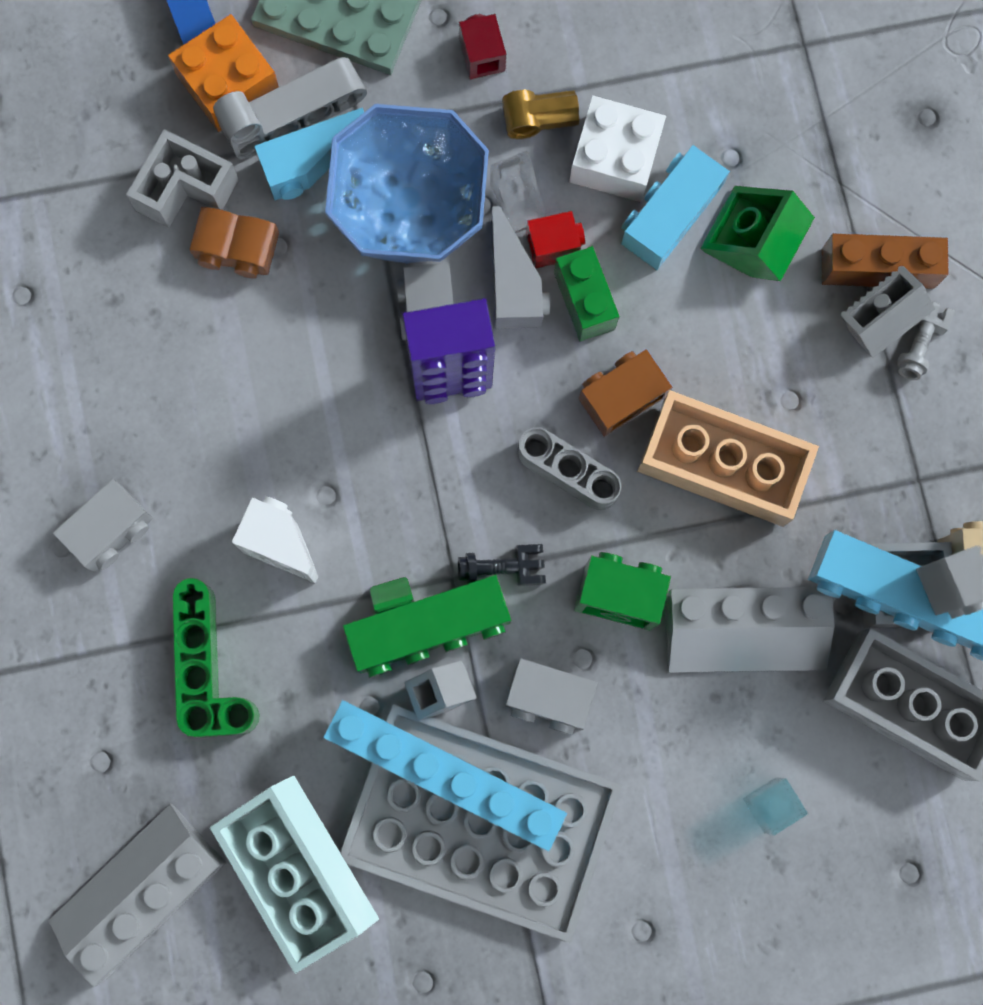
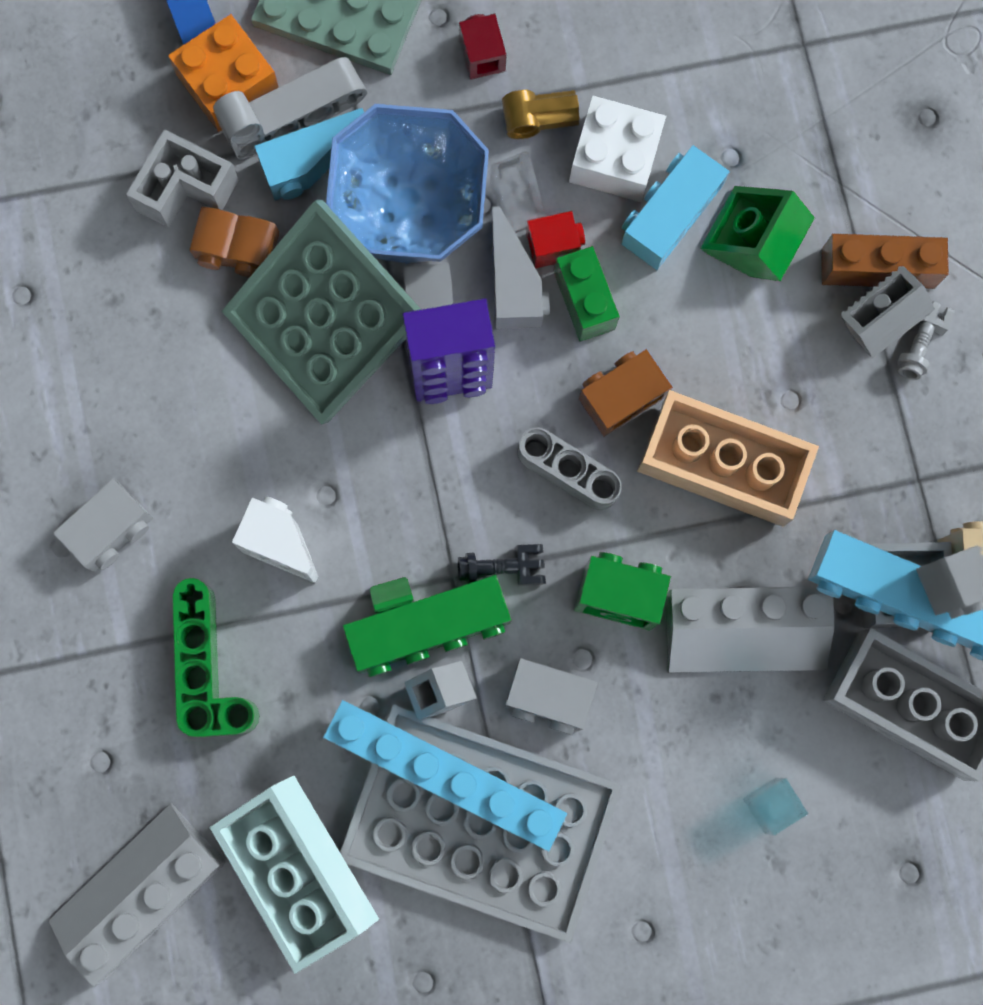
(321, 312): none -> sand green plate

